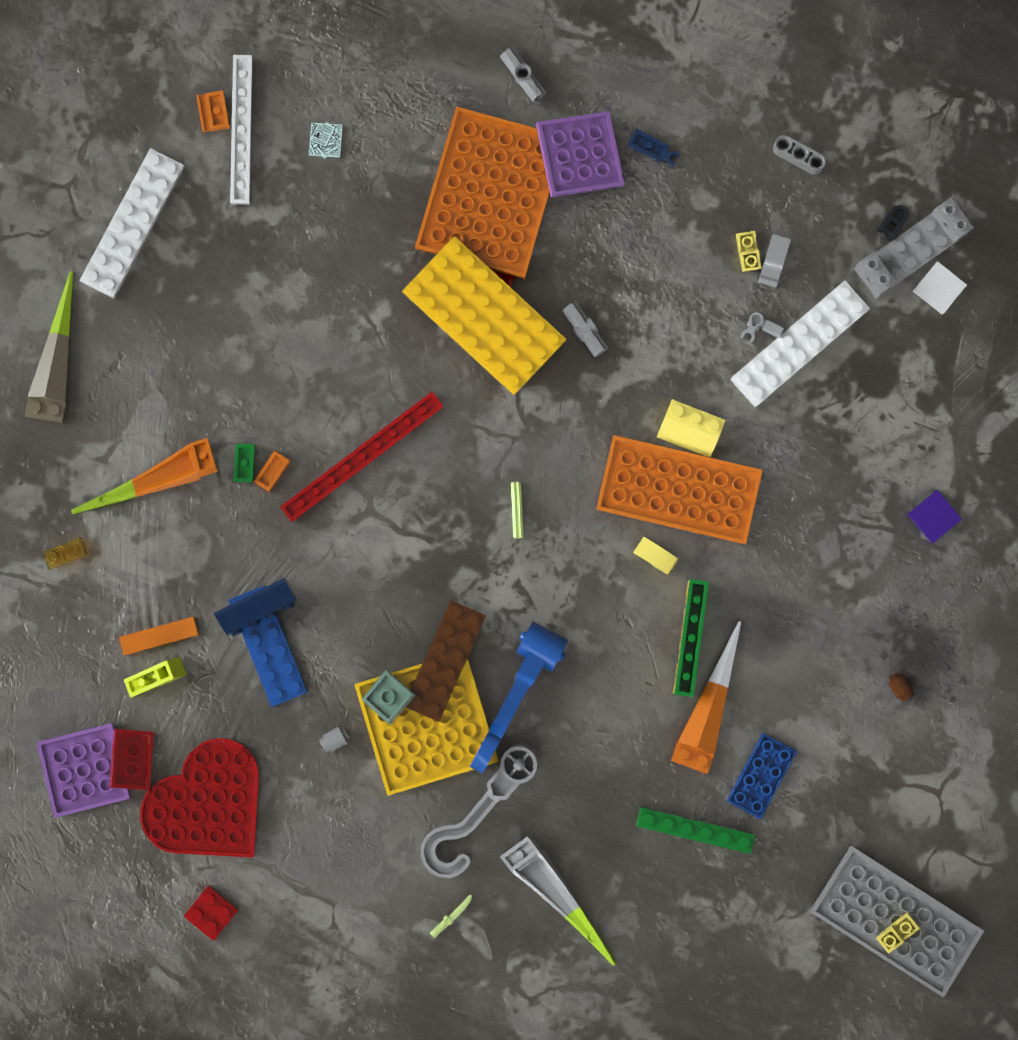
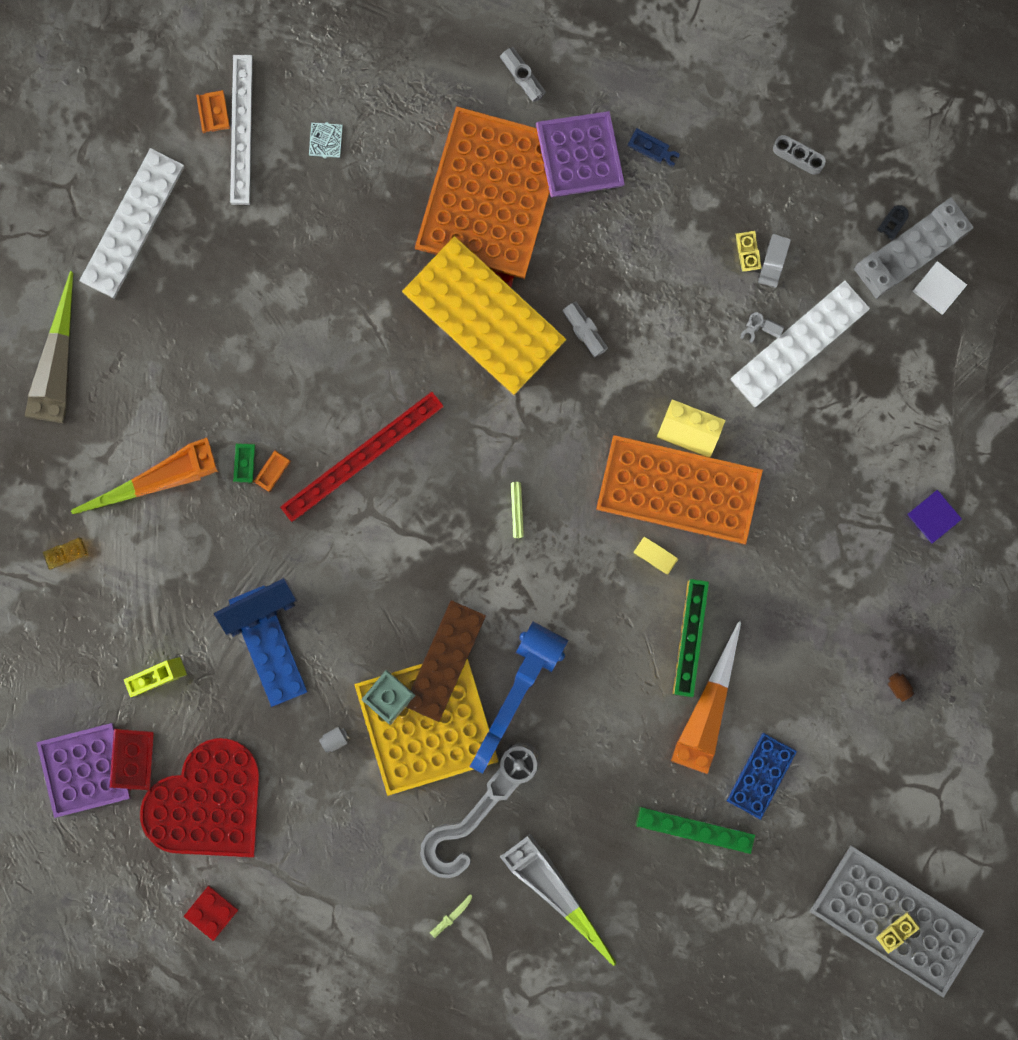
(158, 636): orange tile -> none

